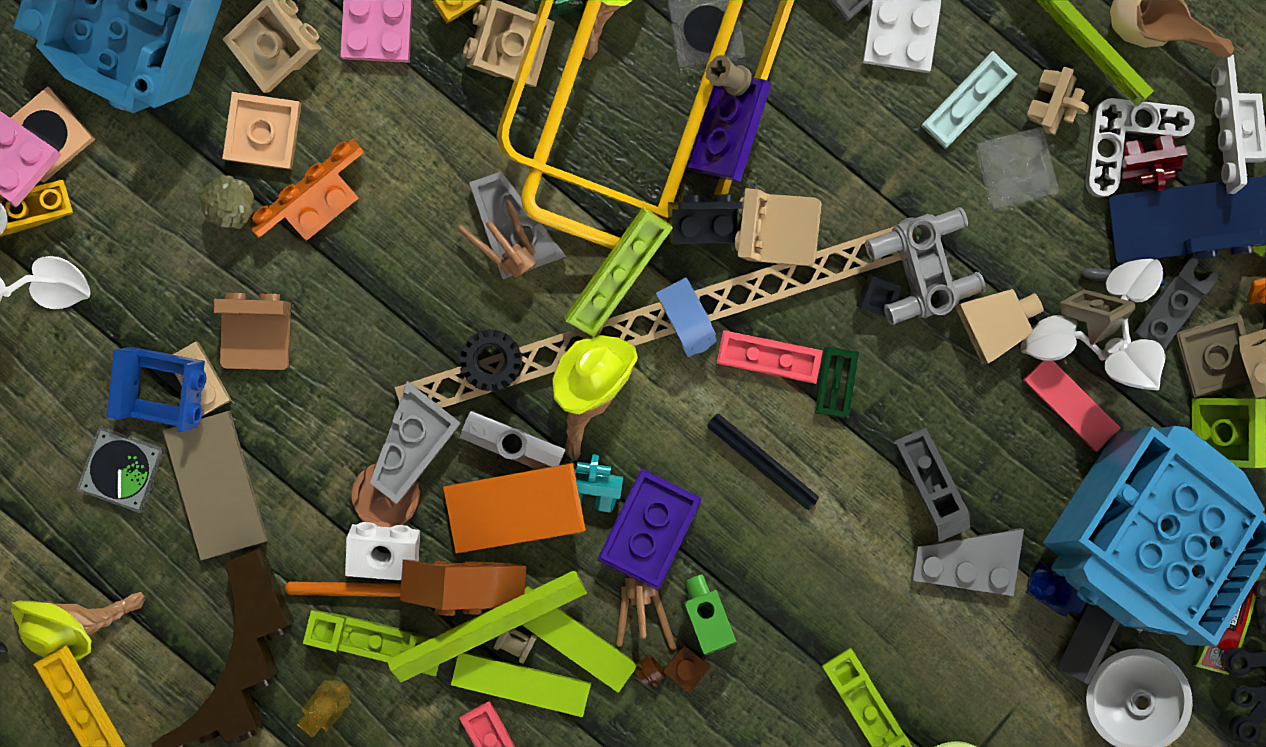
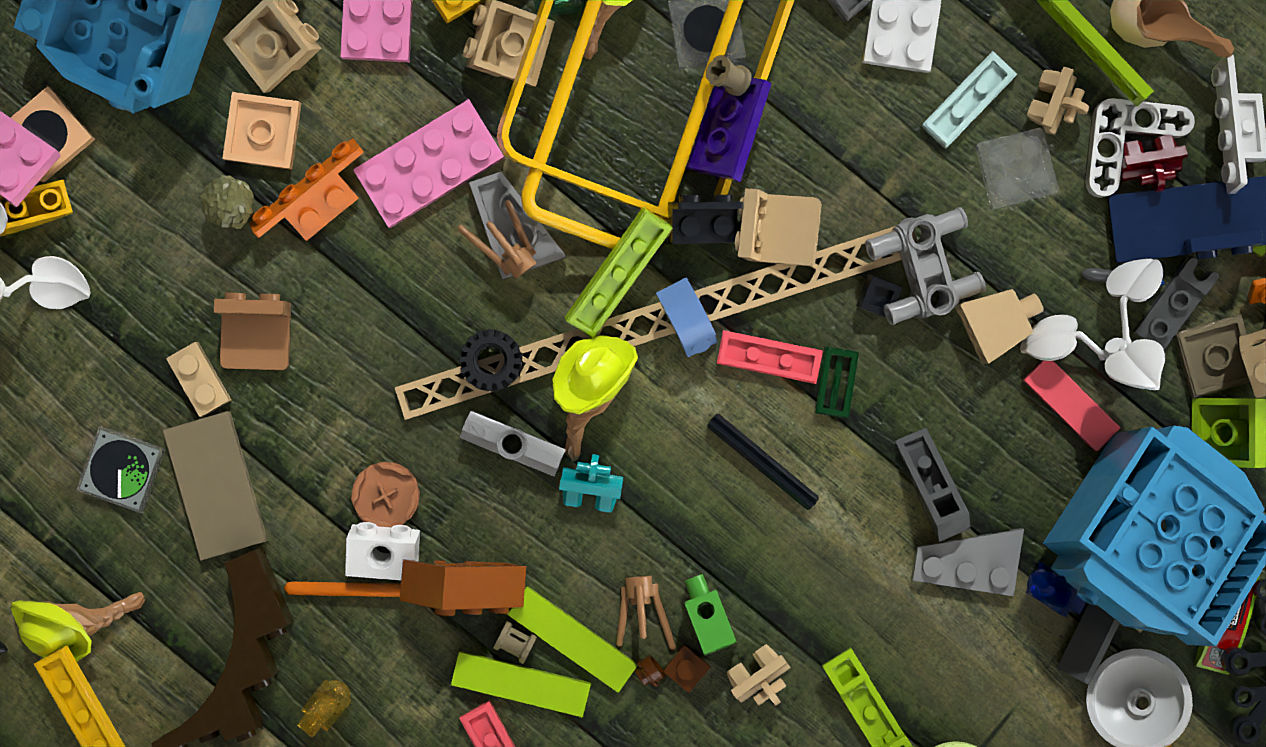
(125, 381): blue panel -> none
(360, 637): lime slope -> none
(414, 440): light grey wing -> none
(429, 163): none -> bright pink plate
(487, 626): lime tile -> none
(514, 508): orange tile -> none
(649, 529): dark purple tile -> none
(771, 667): none -> tan hips
(1100, 312): dark tan slope -> none

